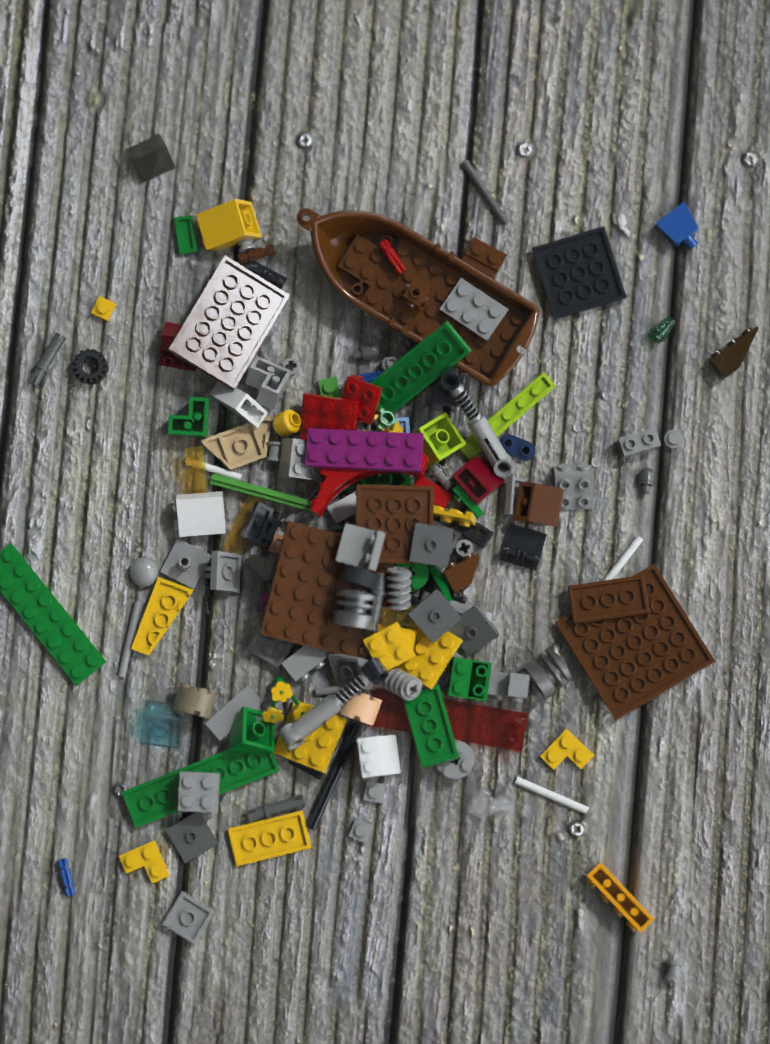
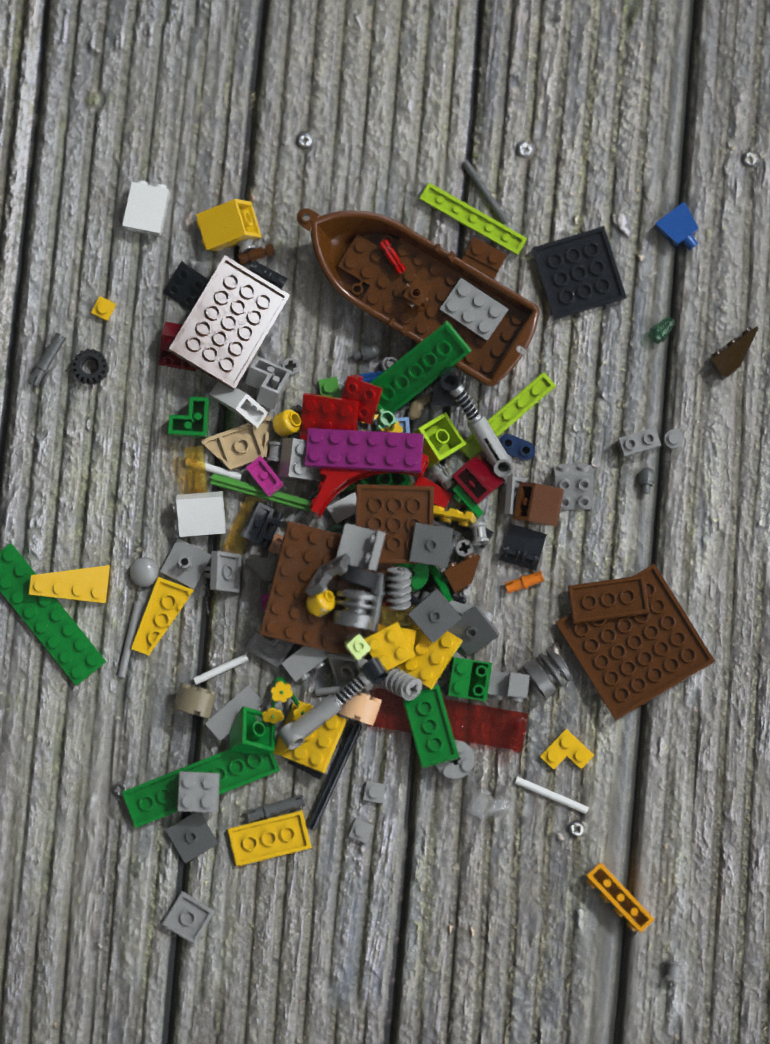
(66, 877): blue axle -> none
(76, 584): none -> yellow wing
(146, 208): none -> white brick
(149, 857): yellow plate -> none
(150, 158): clear smoke slope -> none
(160, 725): clear light blue slope -> none
(185, 235): green tile -> none
(186, 285): none -> black hinge
(220, 669): none -> white bar
(265, 476): none -> dark pink plate
(321, 603): none -> yellow head
(326, 572): none -> flat silver plate
(357, 646): none -> yellowish green bracket
(379, 756): white slope -> none
(416, 407): none -> tan arm
(473, 219): none -> lime plate
(479, 533): none -> light grey bush
(524, 582): none -> orange pin
(624, 558): white bar -> none

